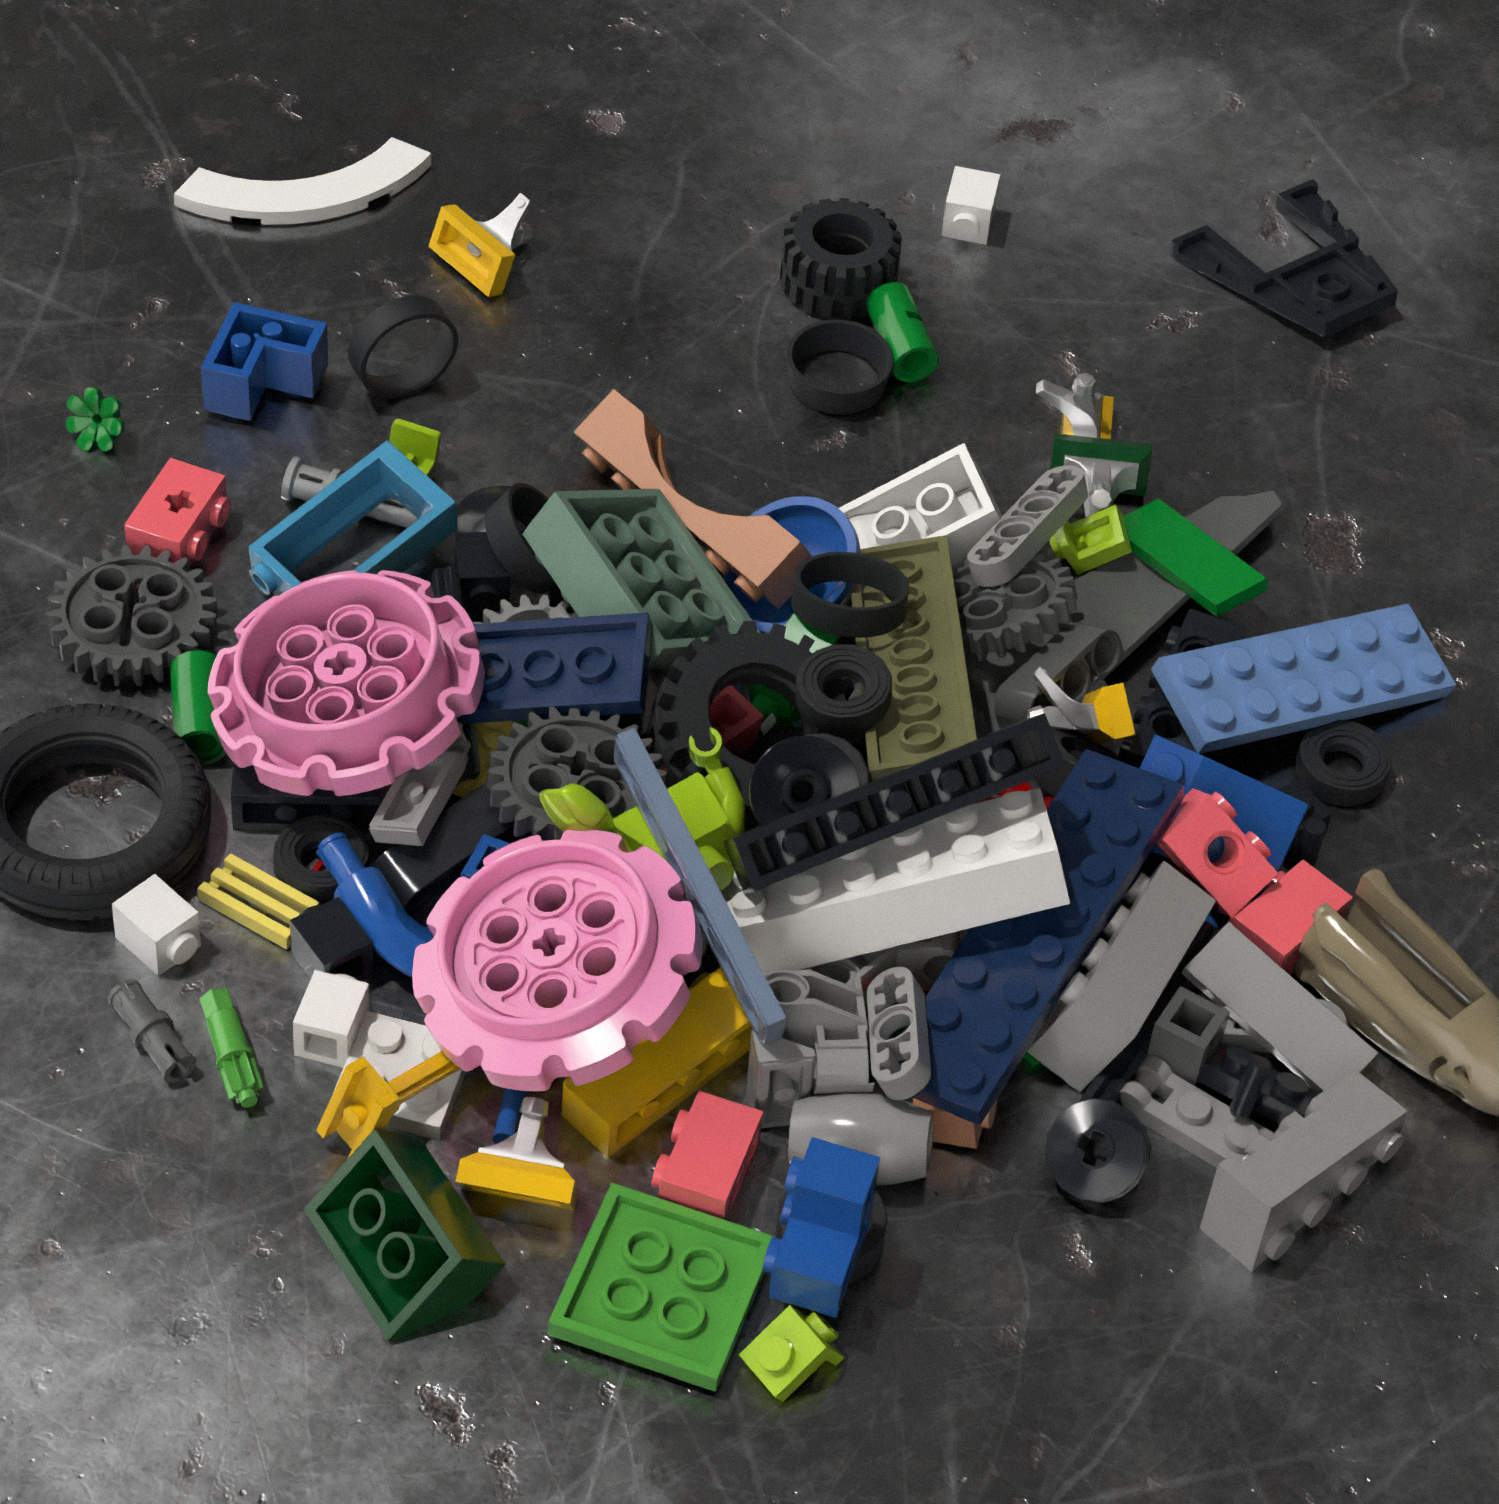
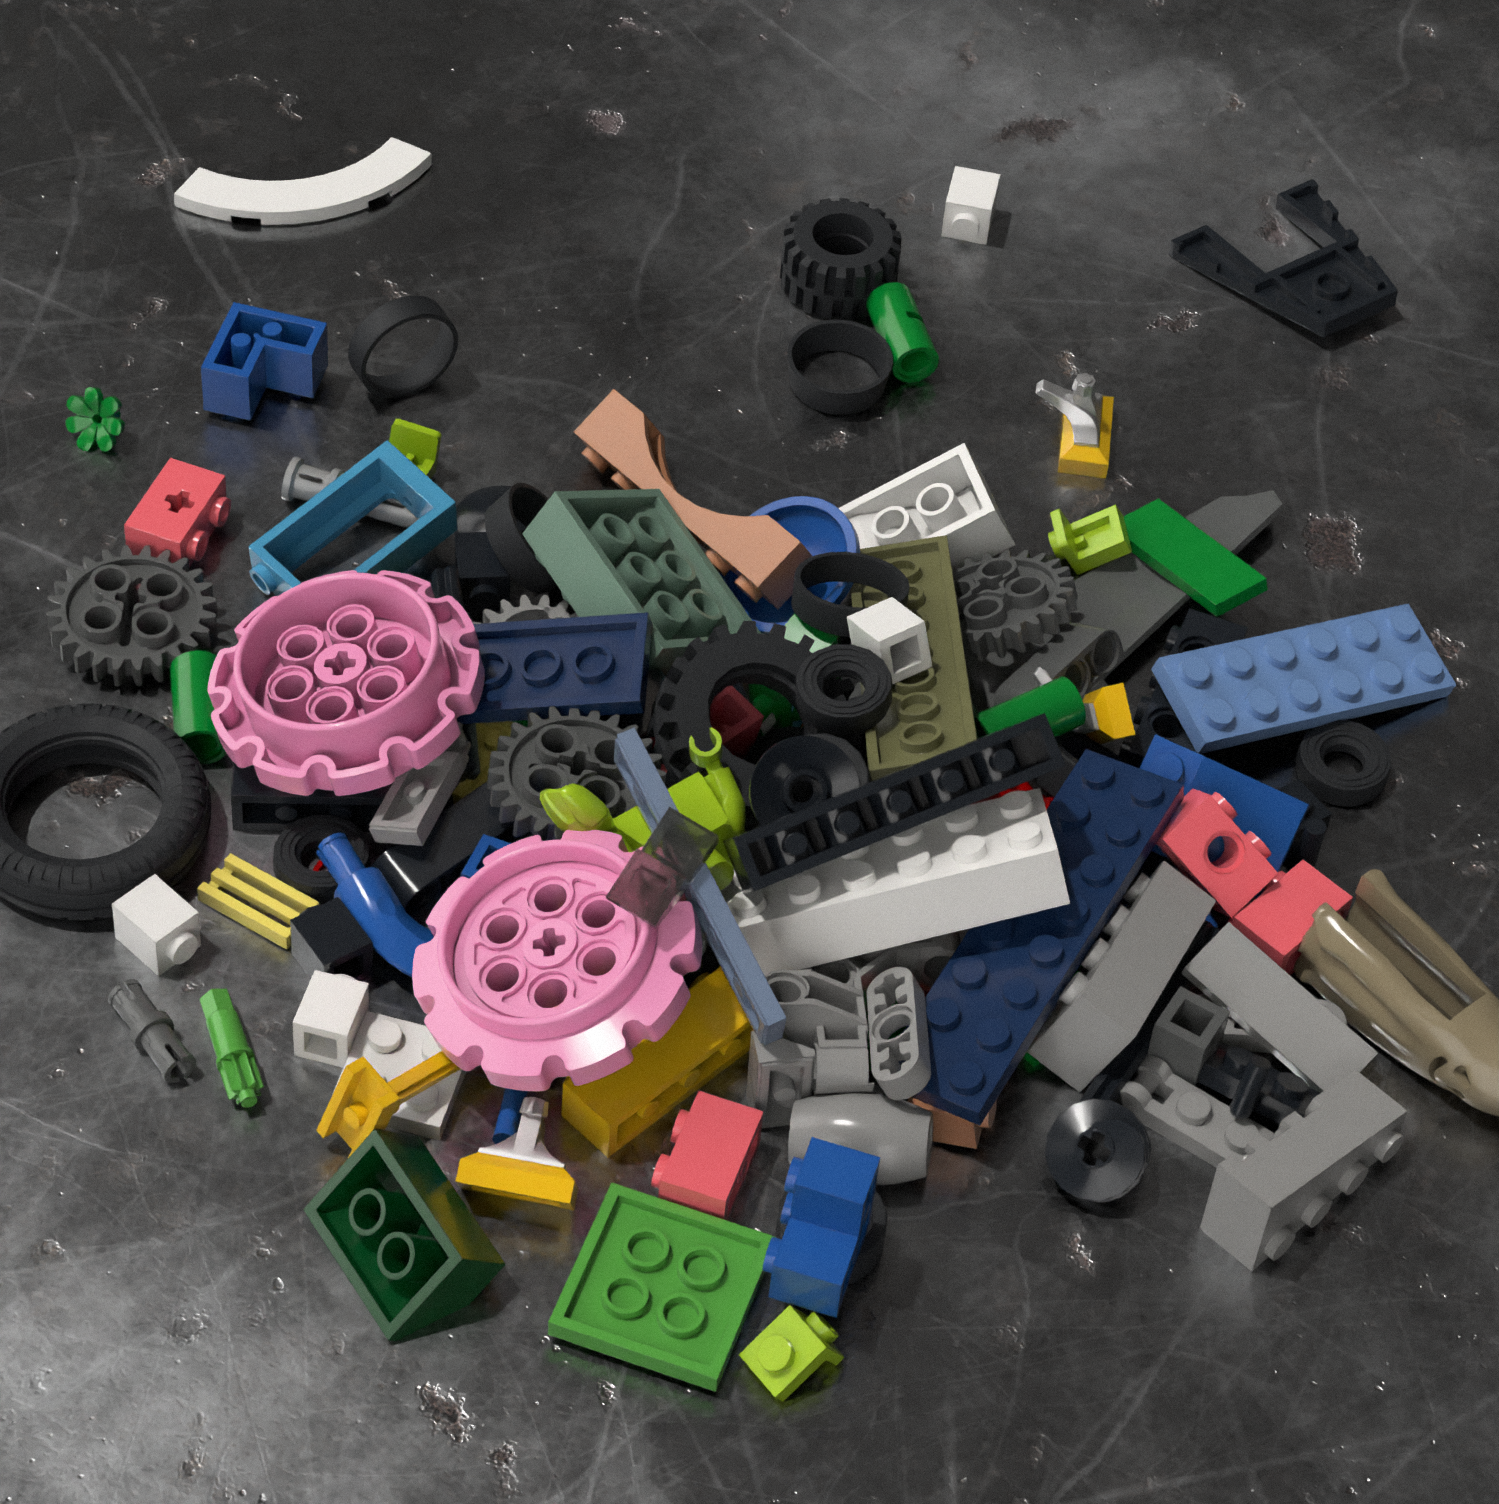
(481, 248): yellow piece -> none
(663, 868): none -> clear smoke slope
(894, 636): none -> white brick
(1027, 526): light grey beam -> none
(1056, 699): none -> green pin
(1108, 466): piece -> none

